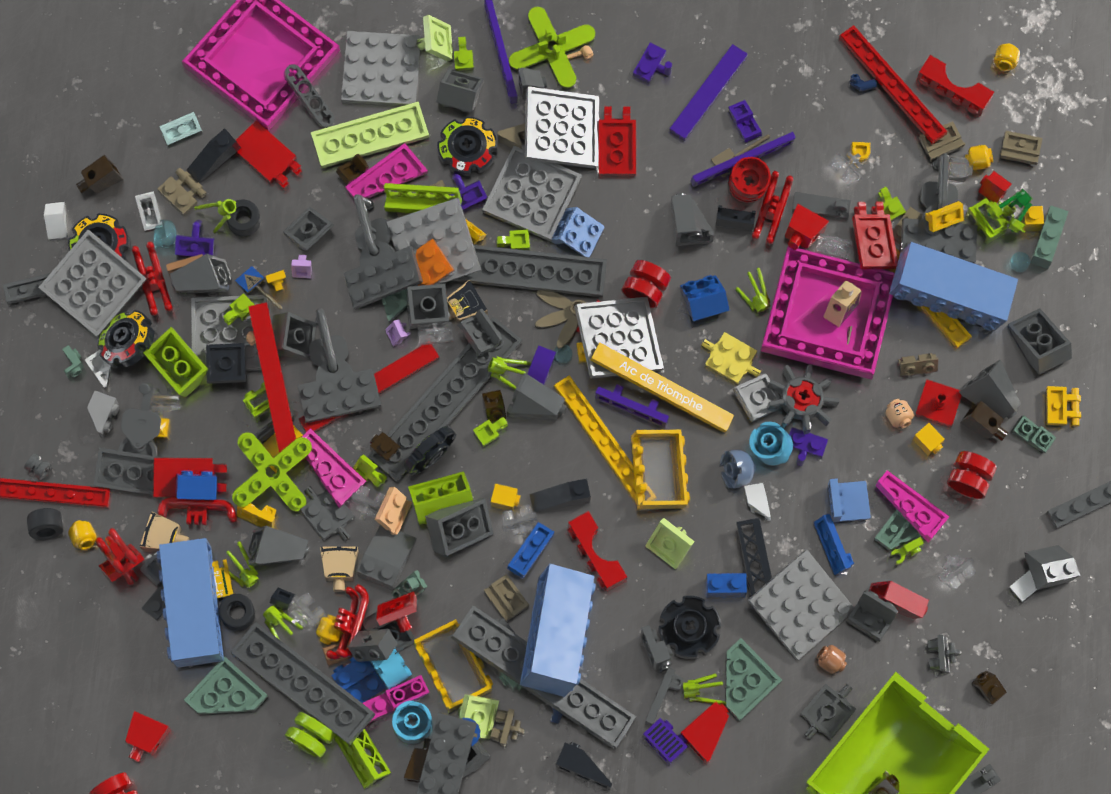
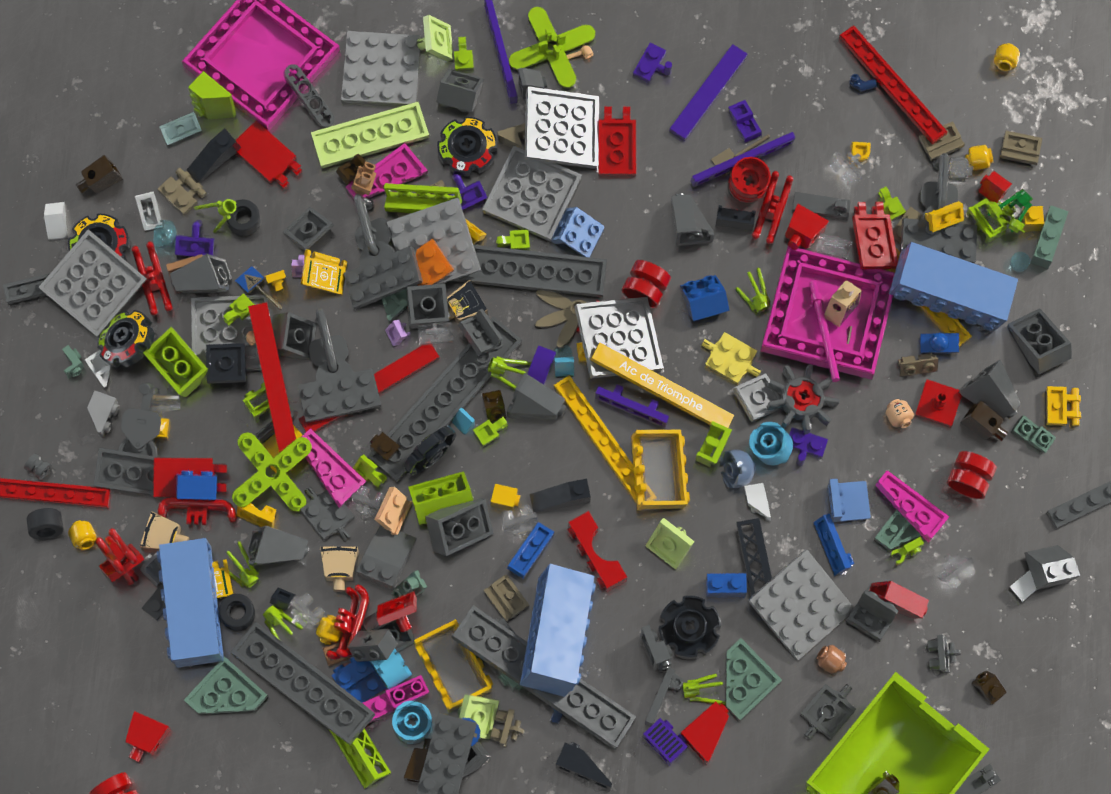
(211, 98): none -> lime slope
(308, 737): lime wheel -> none
(323, 272): none -> yellow piece
(364, 179): none -> medium nougat hips
(463, 421): none -> medium azure slope
(564, 366): none -> medium azure slope
(713, 444): none -> lime window
(817, 300): none -> dark pink bar
(929, 440): yellow brick -> none
(939, 343): none -> blue tile
(973, 98): red arch -> none

